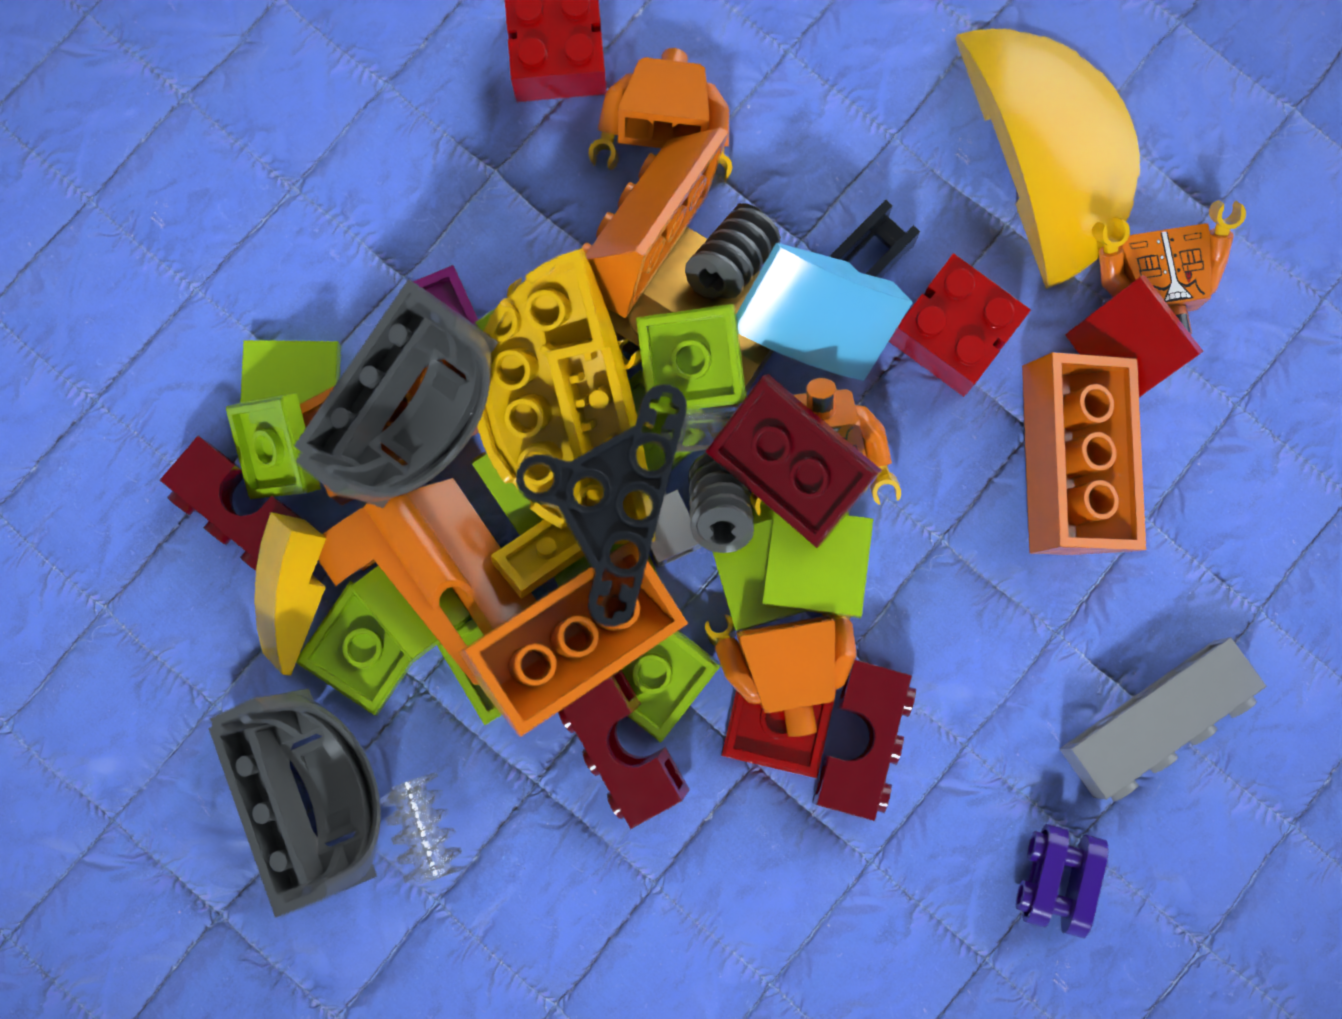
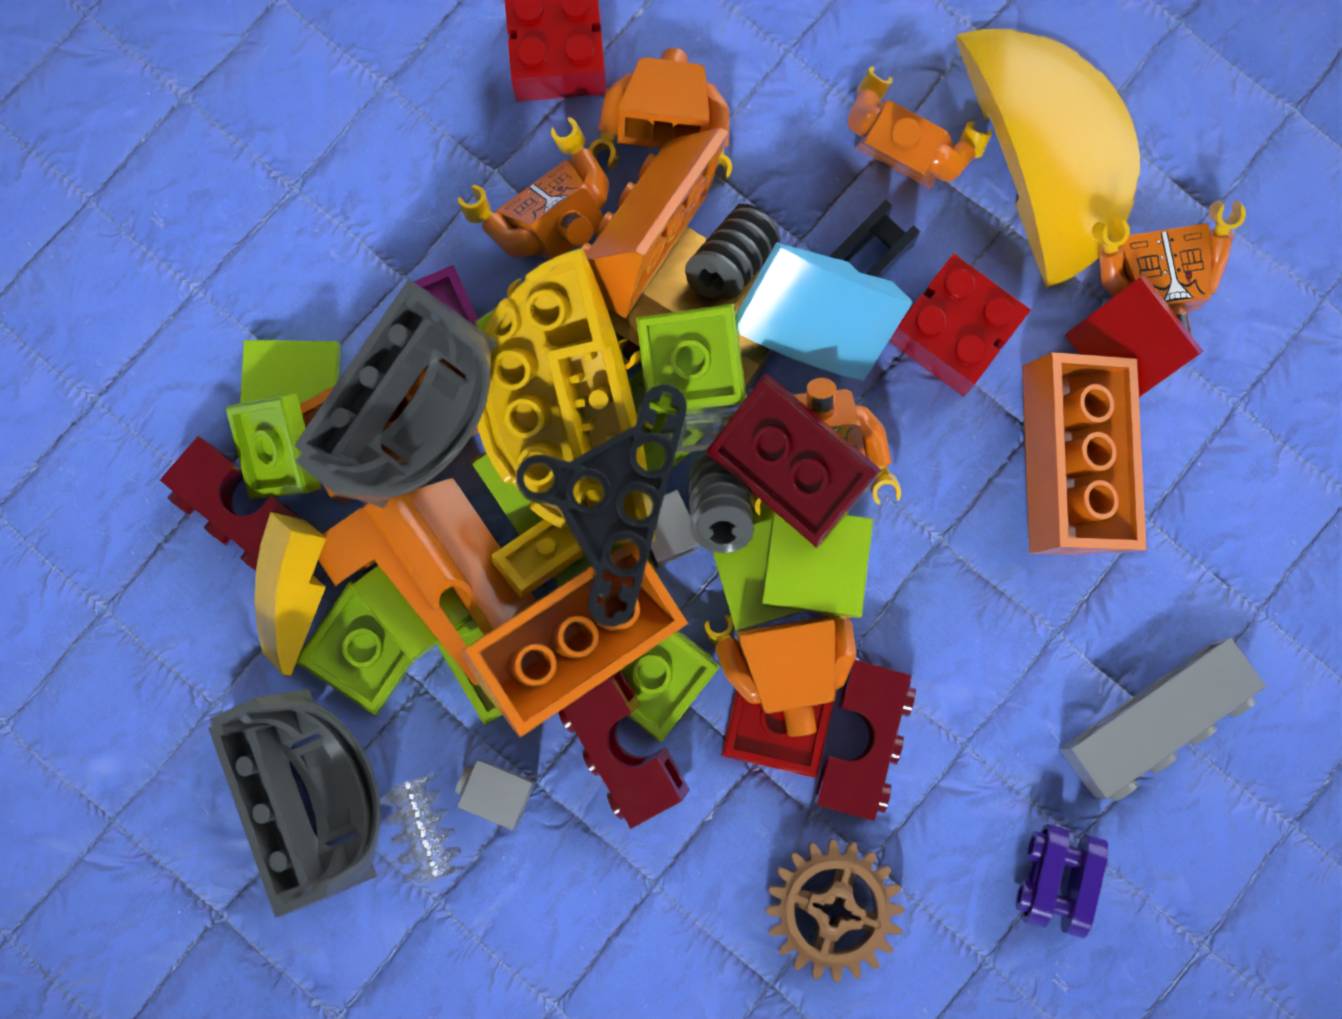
(494, 793): none -> light grey brick
(552, 212): none -> orange torso
(876, 922): none -> medium nougat gear
(908, 140): none -> orange torso

